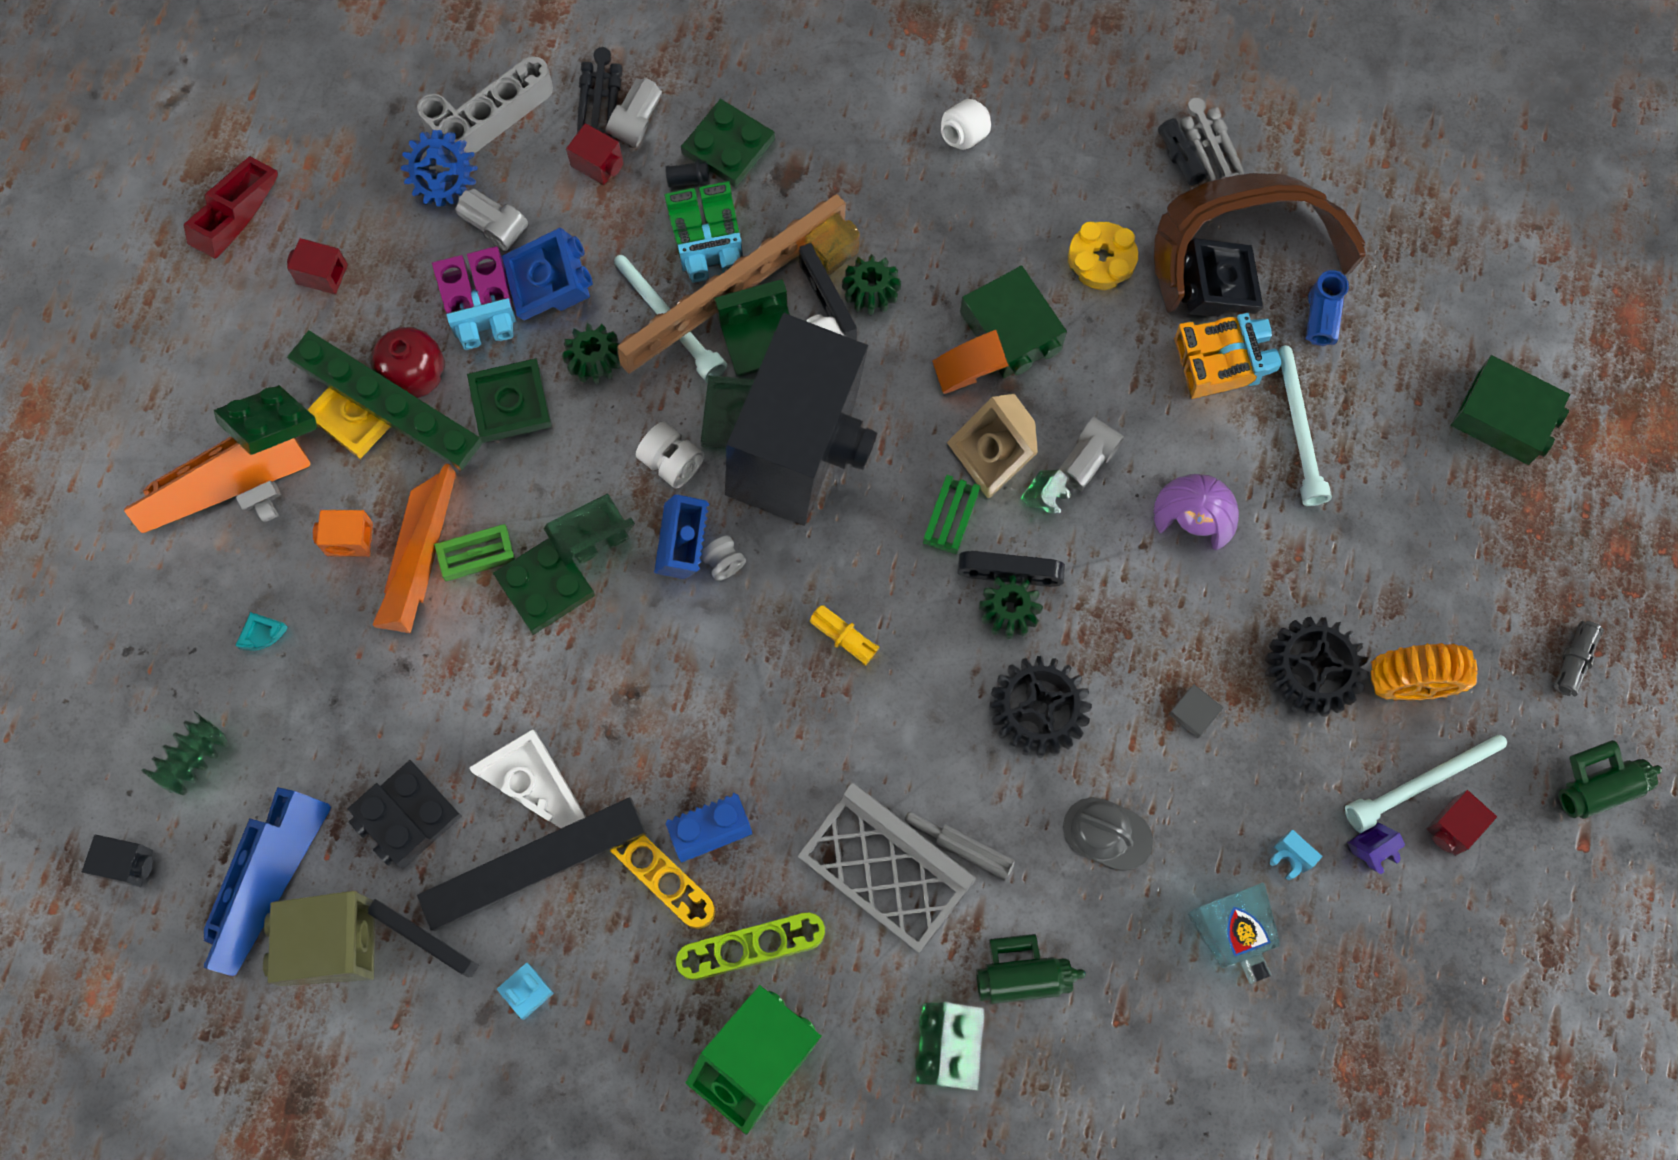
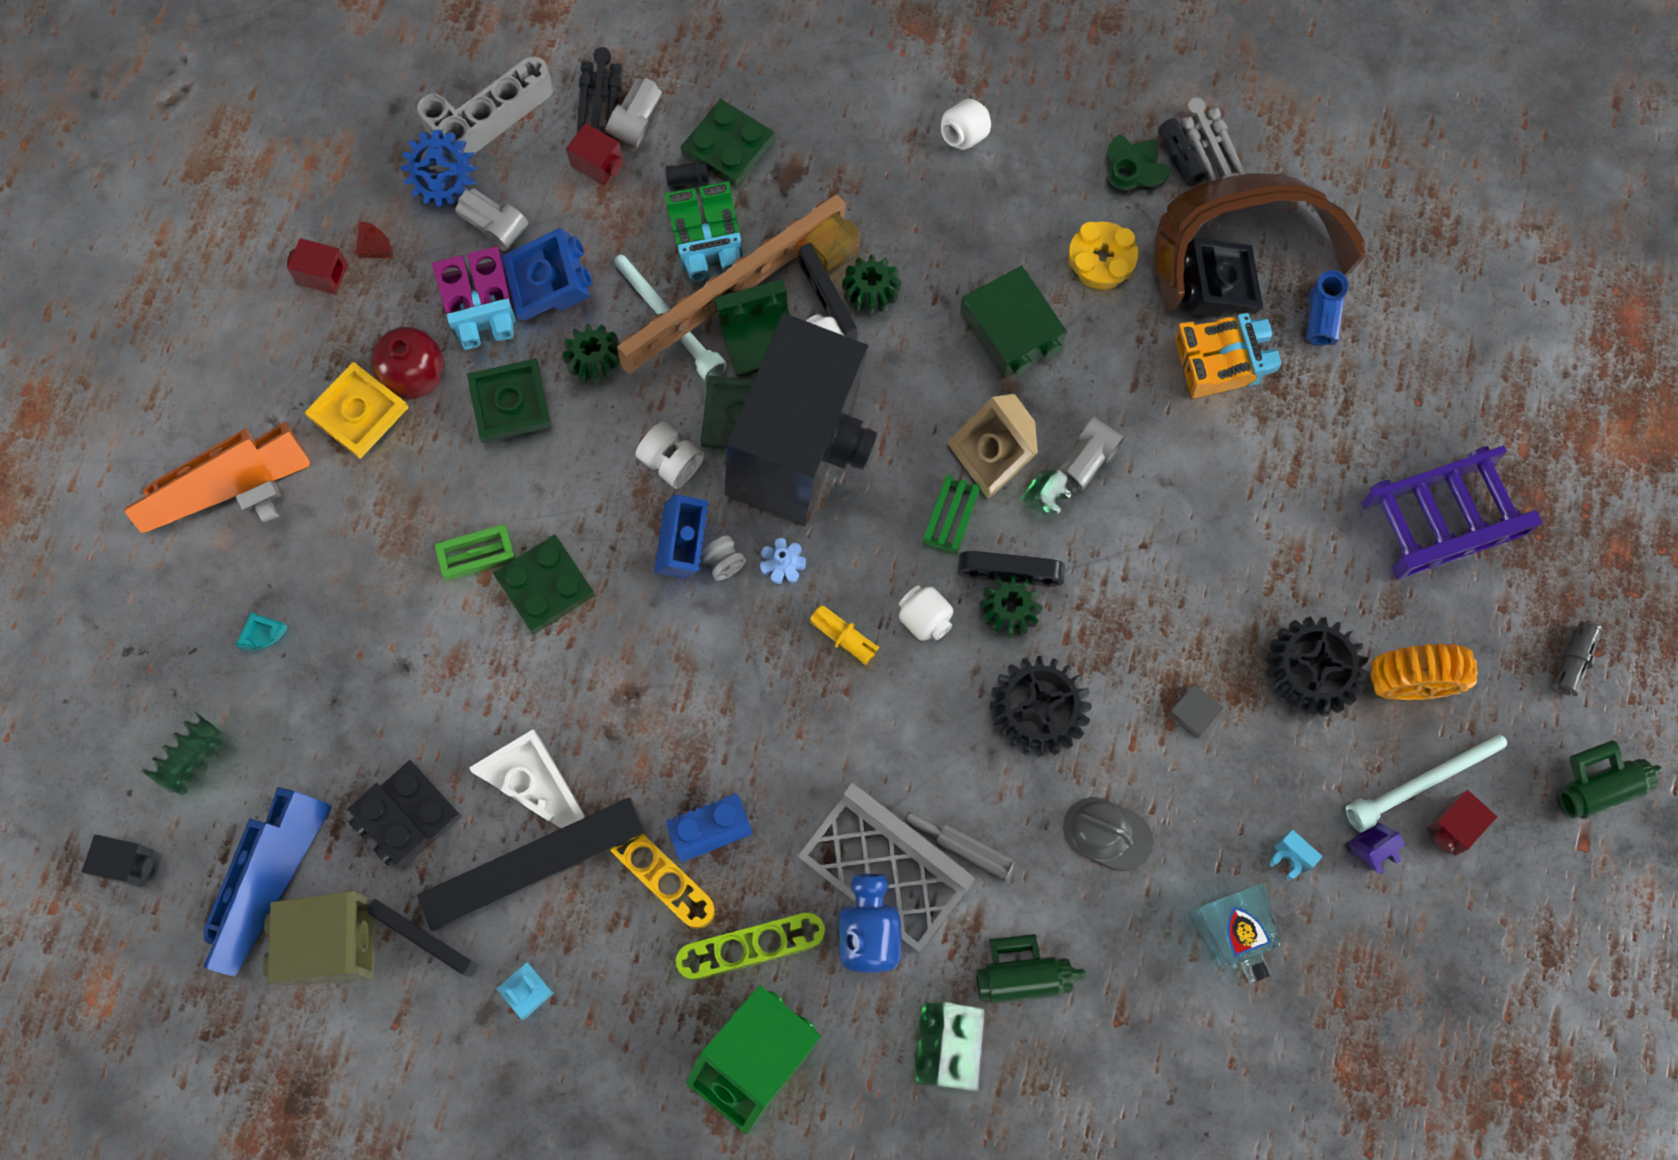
(229, 207): dark red slope -> none
(265, 419): dark green plate -> none
(343, 533): orange brick -> none
(372, 242): none -> clear red tile
(385, 400): dark green plate -> none
(415, 552): orange wedge -> none
(588, 529): clear green bracket -> none
(782, 561): none -> light blue plant
(869, 928): none -> blue piece
(925, 613): none -> white head
(969, 361): orange slope -> none
(1137, 161): none -> dark green plate
(1200, 506): medium lavender hair -> none
(1314, 489): light aqua piece -> none
(1448, 546): none -> dark purple fence
(1512, 410): dark green brick -> none

